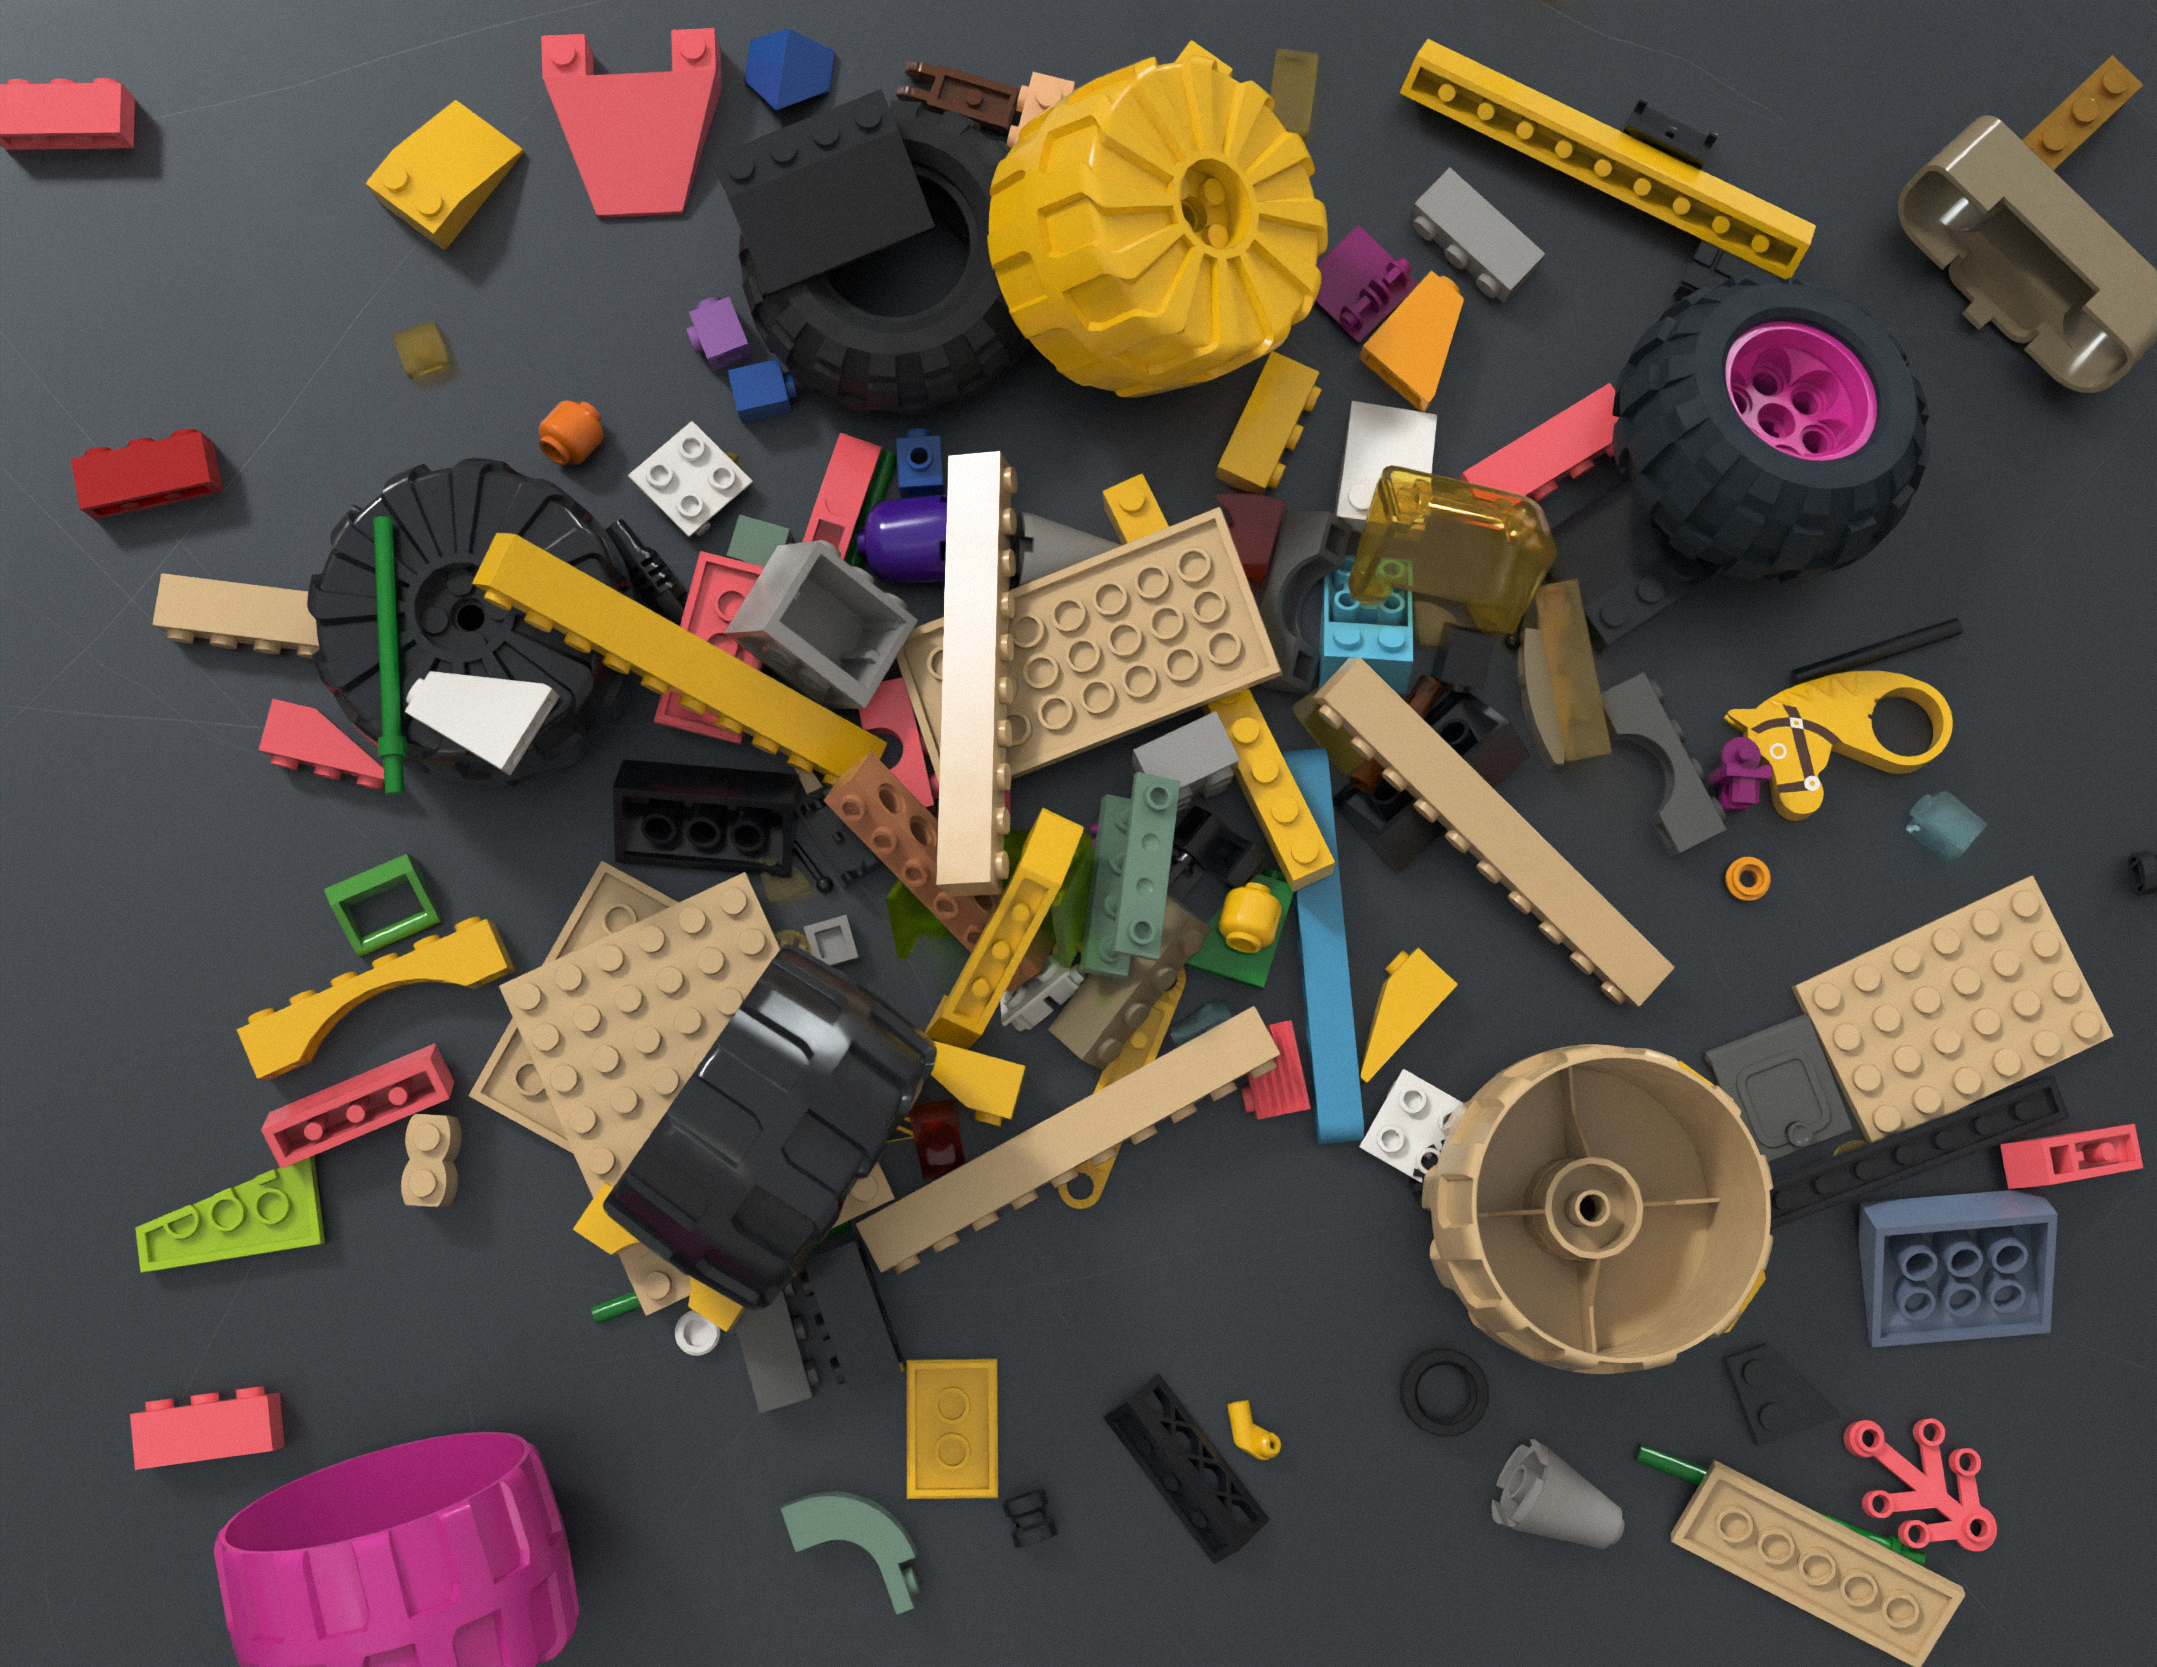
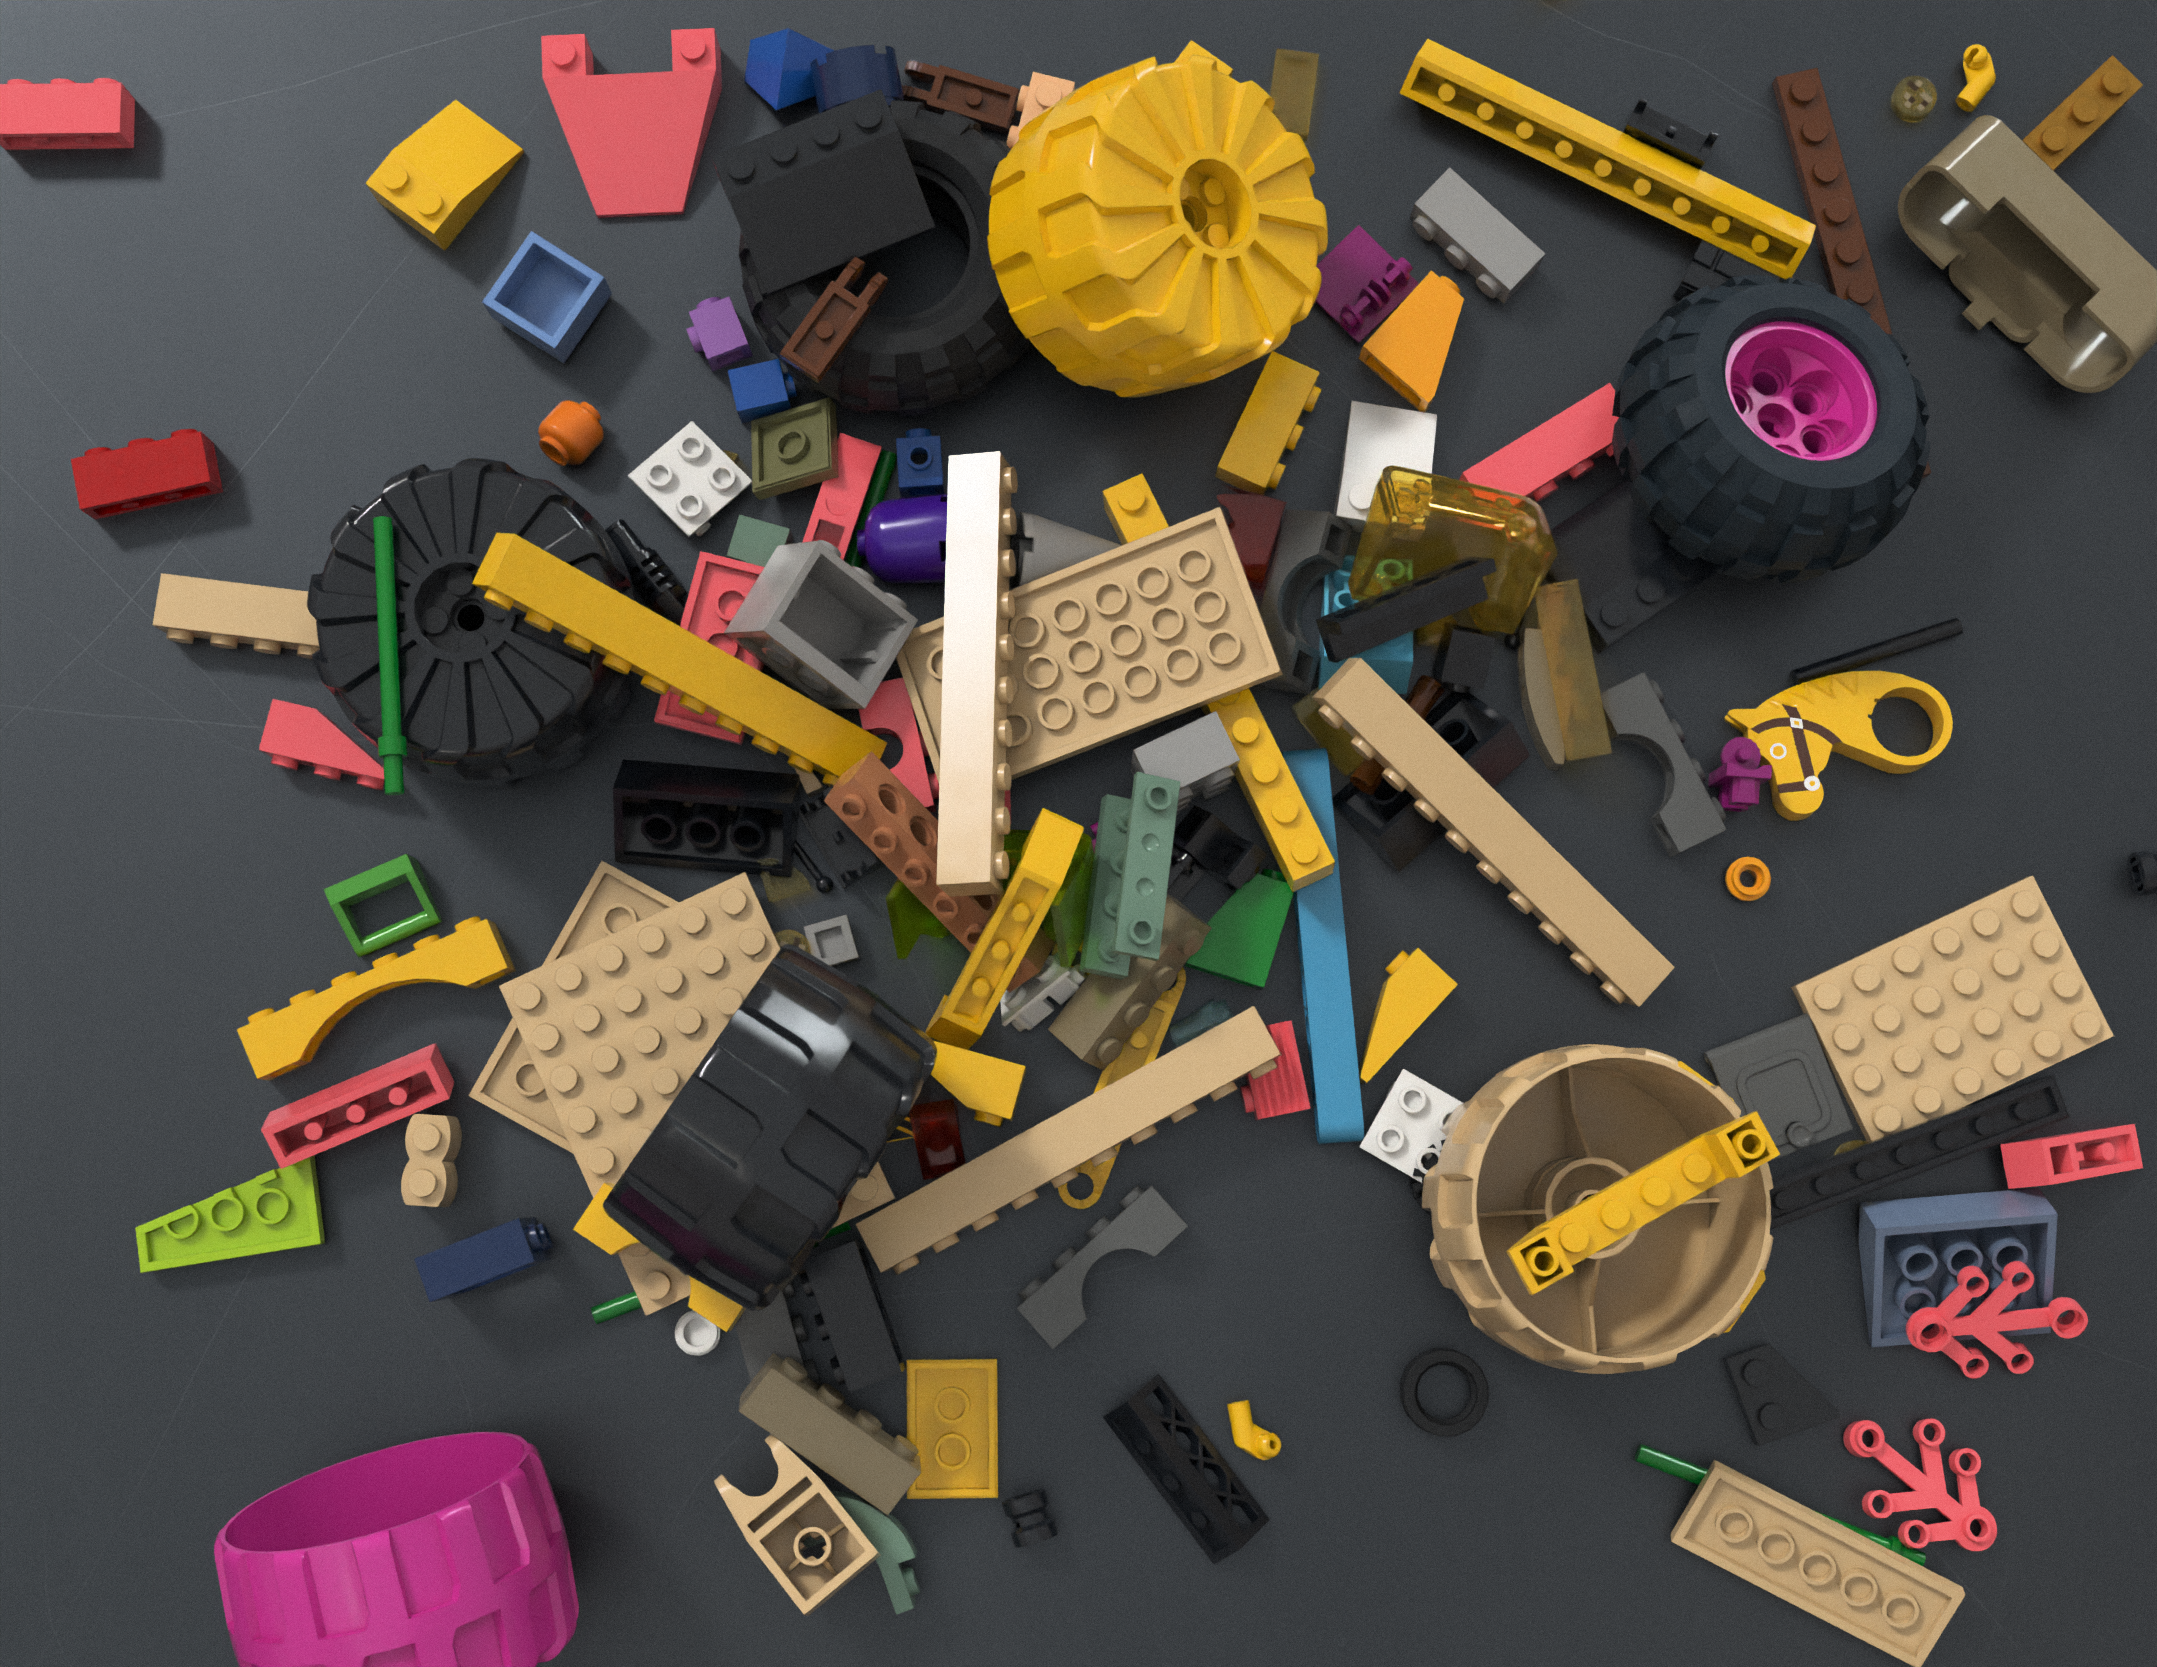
(207, 1428): coral brick -> none
(421, 349): clear yellow plate -> none
(482, 713): white slope -> none
(484, 1258): none -> dark blue window
(547, 297): none -> medium blue piece
(788, 1515): none -> tan brick
(794, 448): none -> olive tile
(830, 1432): none -> dark tan brick
(832, 322): none -> reddish brown hinge
(855, 73): none -> dark blue brick
(1143, 1225): none -> dark grey arch
(1250, 918): yellow head -> none
(1405, 607): none -> black fence
(1554, 1500): light grey cone -> none
(1640, 1197): none -> yellow slope
(1829, 194): none -> reddish brown plate
(1913, 98): none -> clear yellow tile
(1944, 825): clear light blue brick -> none
(1979, 77): none -> yellow arm
(1988, 1321): none -> coral plant

